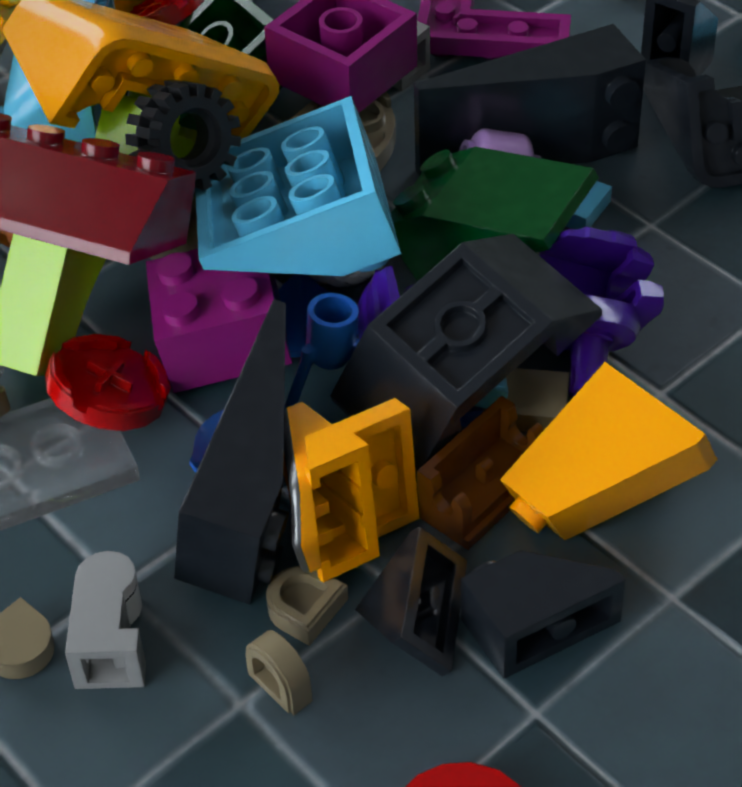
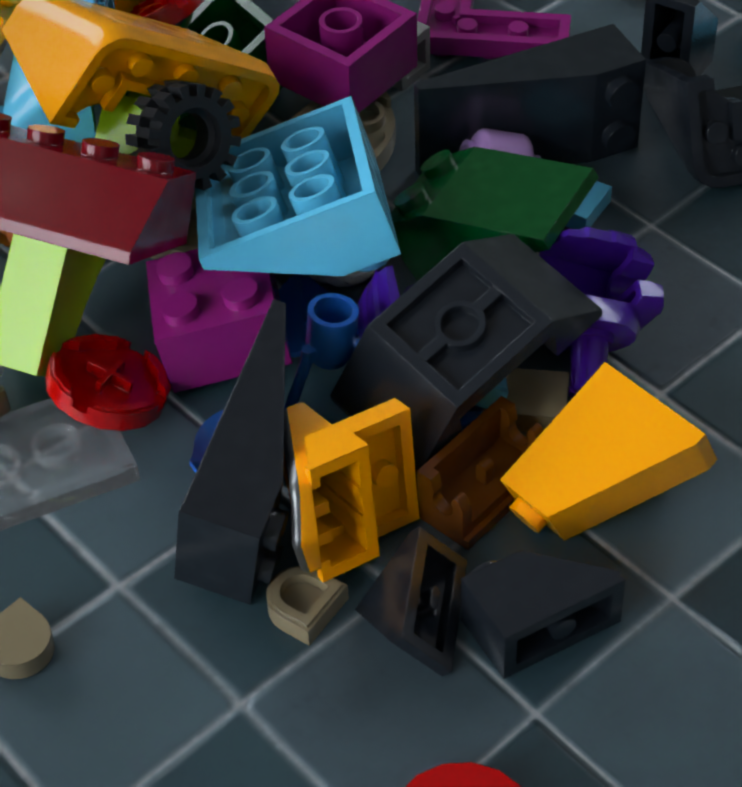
(99, 641): light grey leg -> none
(279, 671): dark tan tile -> none

